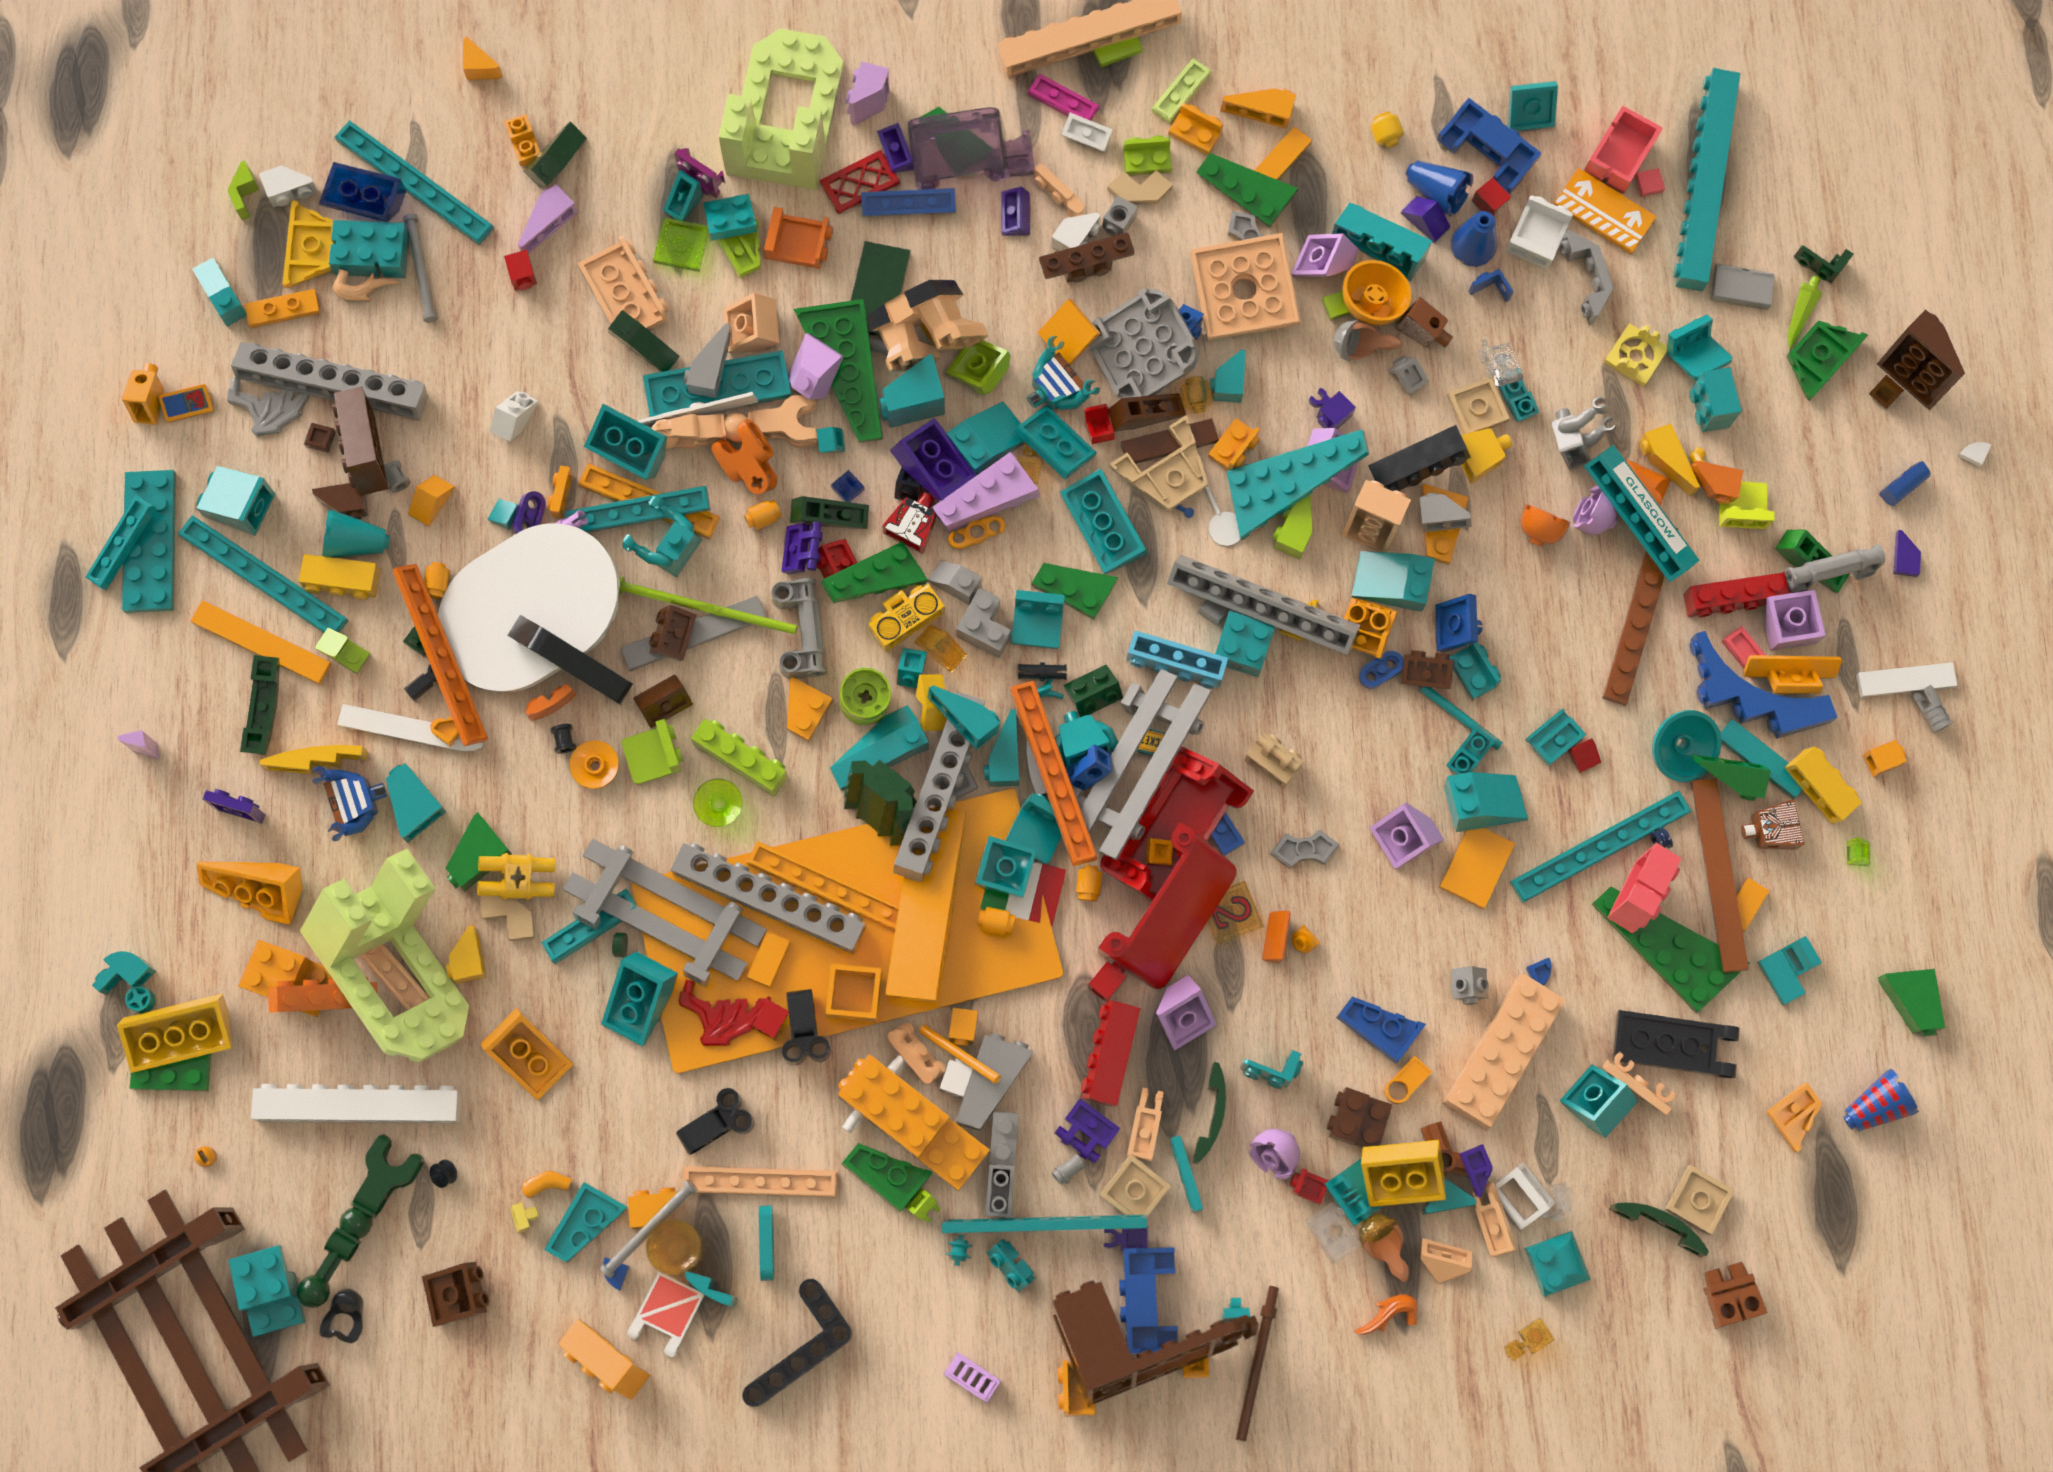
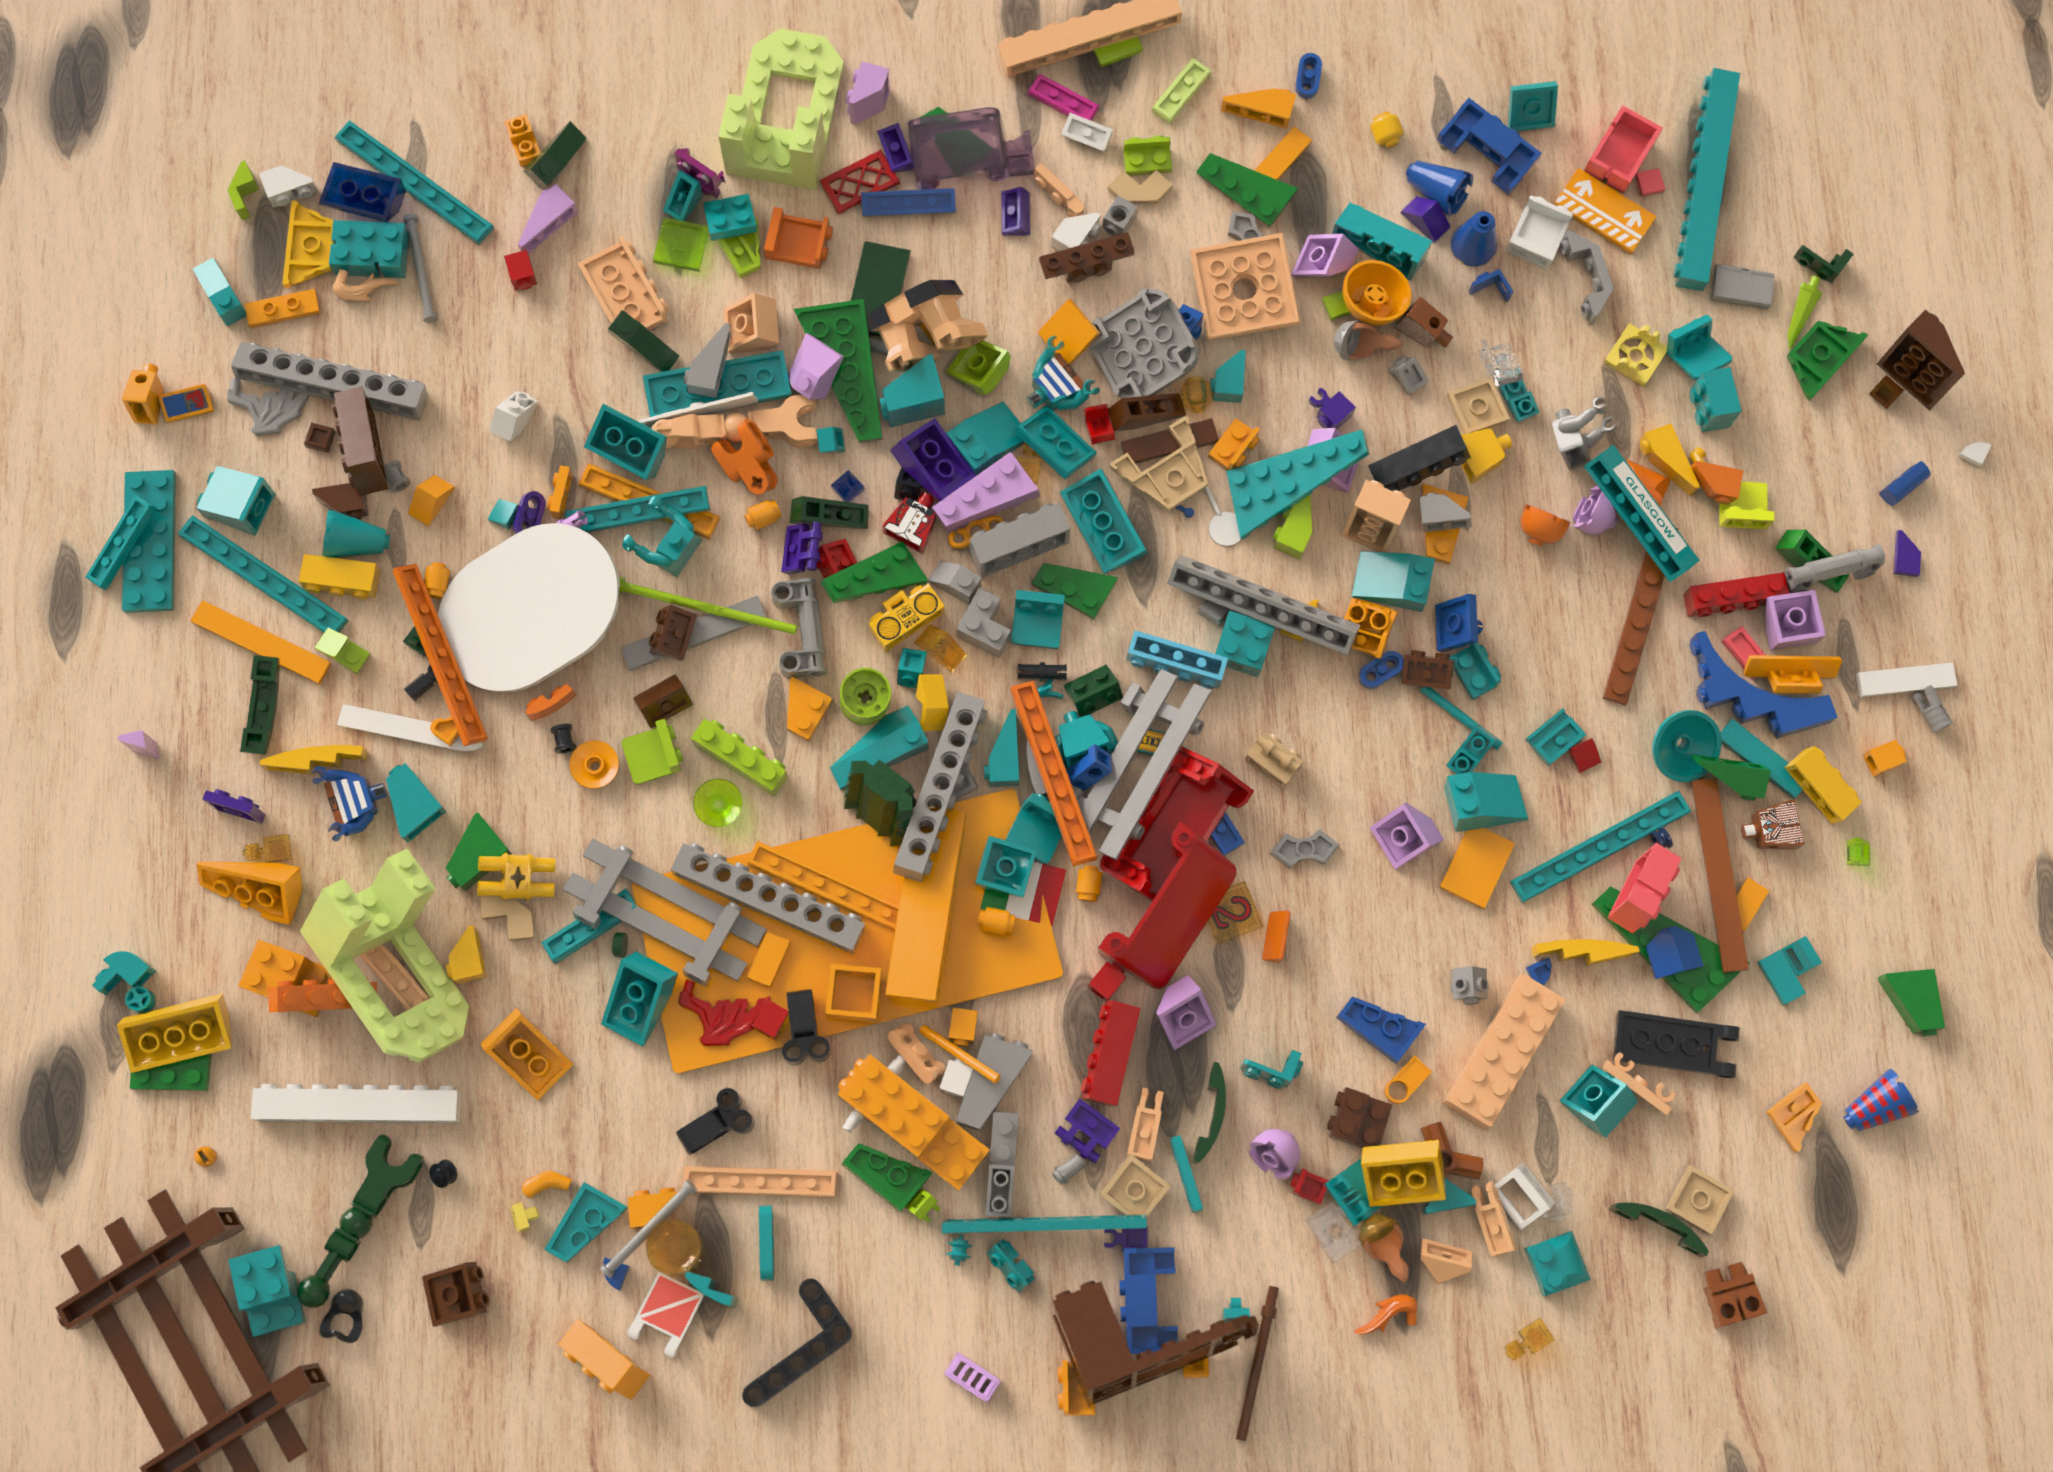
(275, 848): none -> clear yellow plate
(477, 63): light orange slope -> none
(570, 659): black beam -> none
(968, 717): teal slope -> none
(1019, 539): none -> light grey brick
(1159, 852): light orange tile -> none
(1196, 129): light orange bracket -> none
(1304, 940): light orange plate -> none
(1308, 77): none -> blue plate
(1477, 1168): dark purple tile -> none
(1490, 197): red panel -> none
(1592, 950): none -> yellow slope
(1673, 952): none -> blue slope

